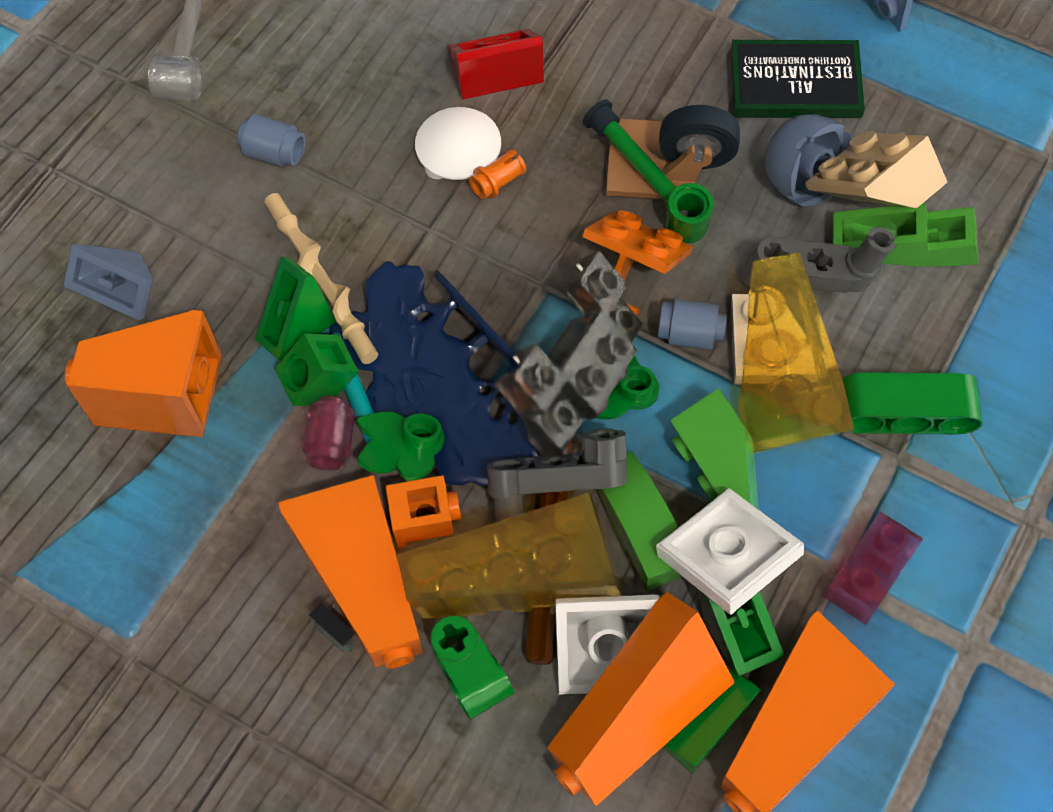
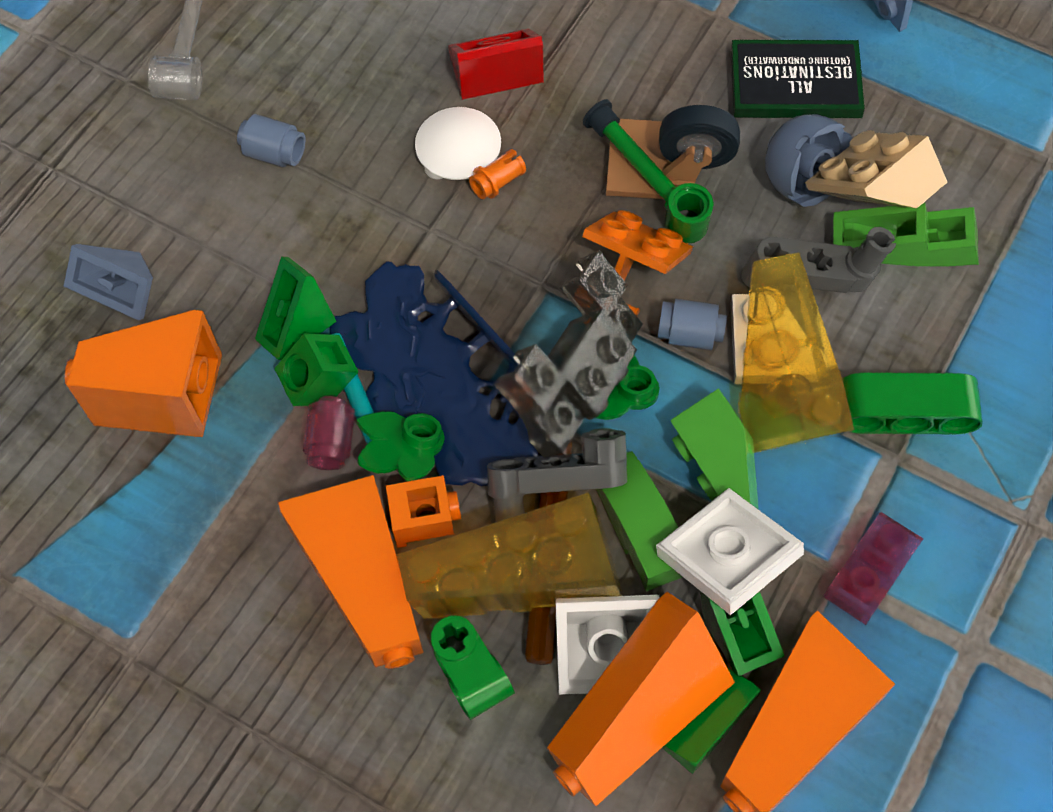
(332, 627): black piece -> none
(336, 294): tan piece -> none

